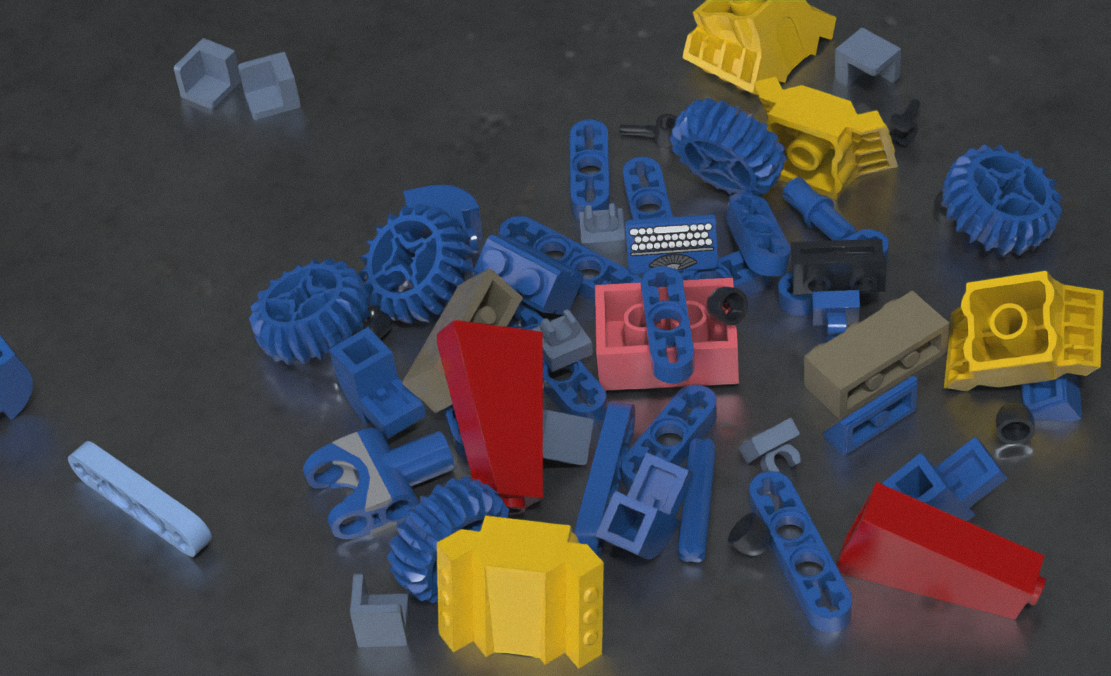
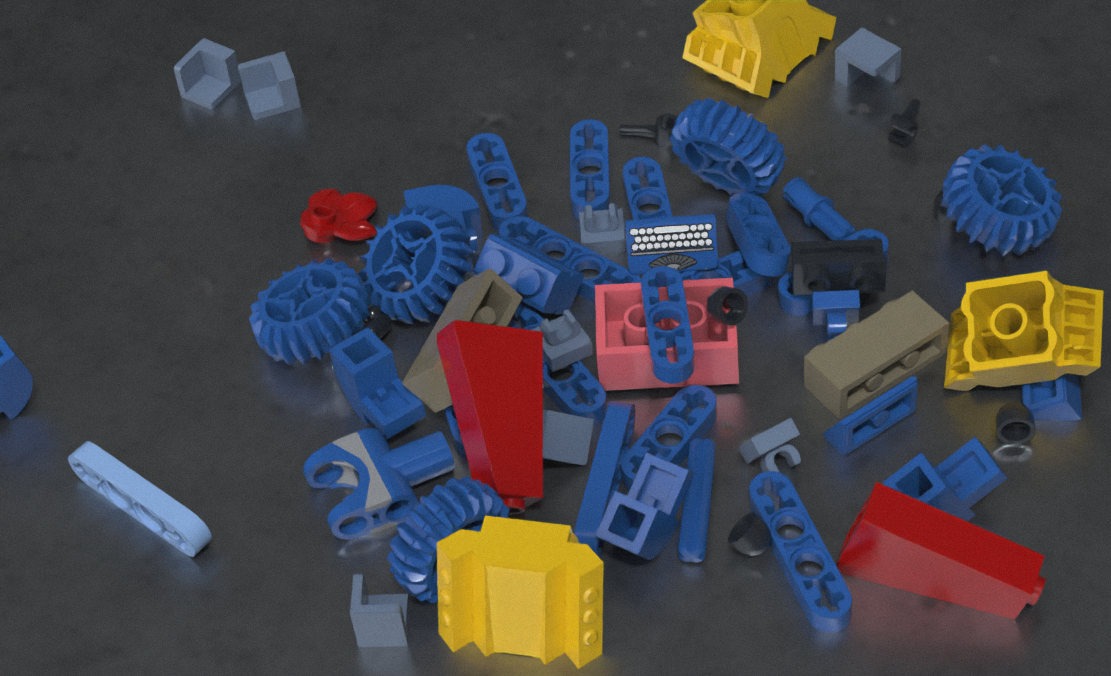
(336, 216): none -> red plate
(499, 168): none -> blue beam
(824, 136): yellow slope -> none

